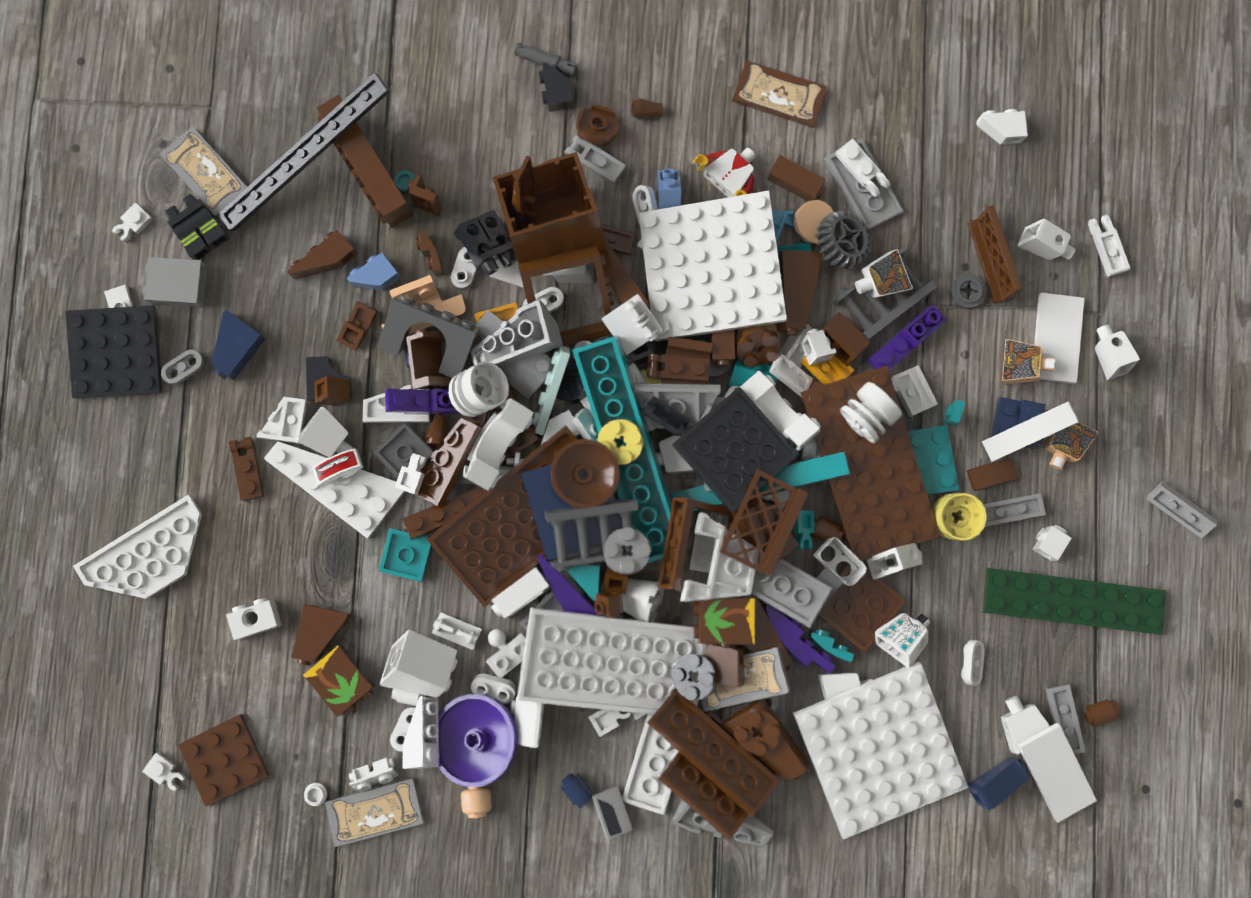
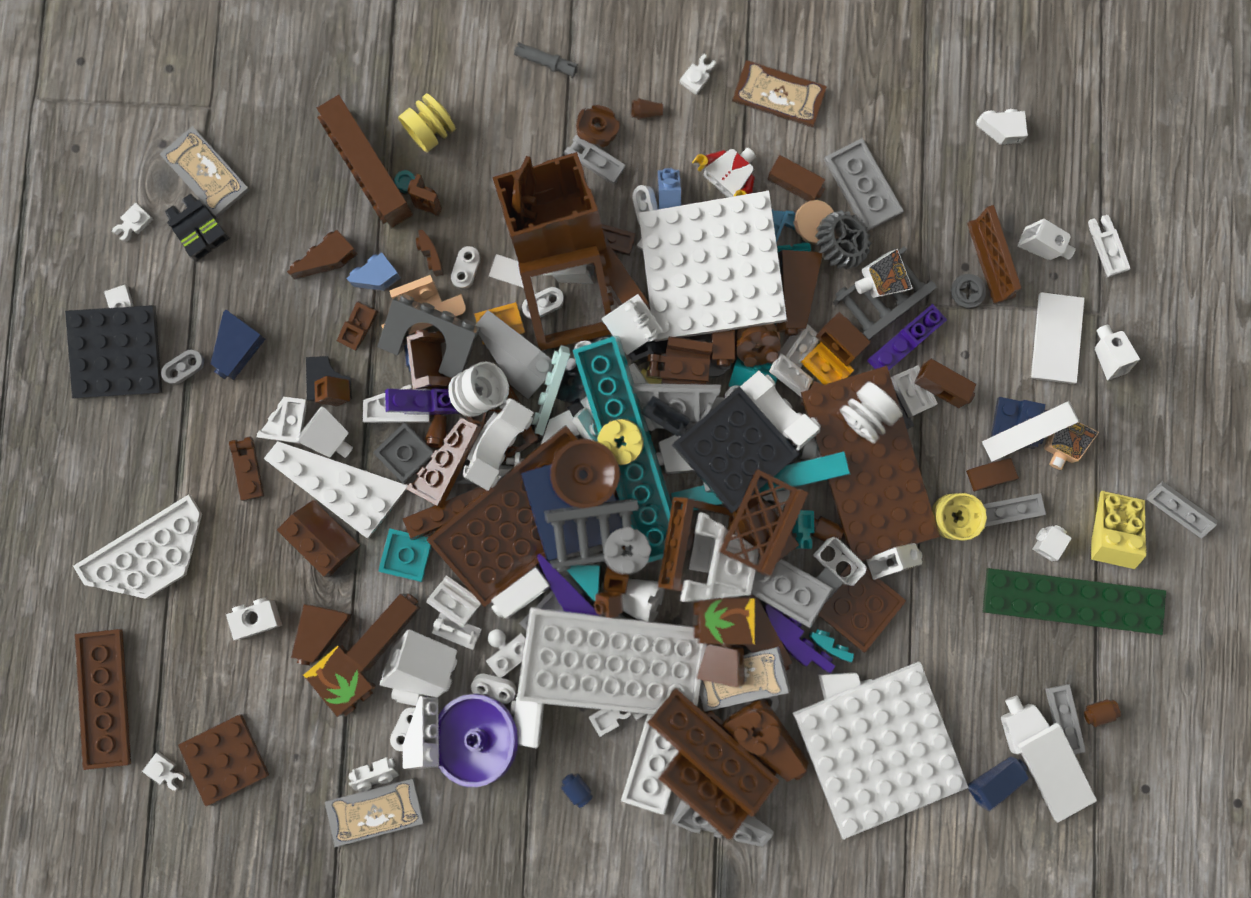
(102, 699): none -> reddish brown plate
(175, 282): light grey brick -> none
(304, 152): plate -> none
(315, 794): white plate -> none
(318, 538): none -> reddish brown slope
(341, 464): slope -> none
(382, 632): none -> reddish brown slope
(410, 478): white plate -> none
(427, 122): none -> light yellow wheel
(454, 601): none -> white plate
(476, 801): light nougat head -> none
(486, 242): black hips -> none
(523, 336): light grey wedge -> none
(558, 89): black slope -> none
(612, 812): light grey slope -> none
(696, 76): none -> white plate
(707, 676): plate -> none
(817, 347): white brick -> none
(861, 167): white hinge -> none
(903, 637): white torso -> none
(935, 459): teal plate -> none
(945, 383): none -> reddish brown brick
(954, 412): teal plate -> none
(973, 662): white plate -> none
(1024, 363): torso -> none
(1119, 530): none -> light yellow slope

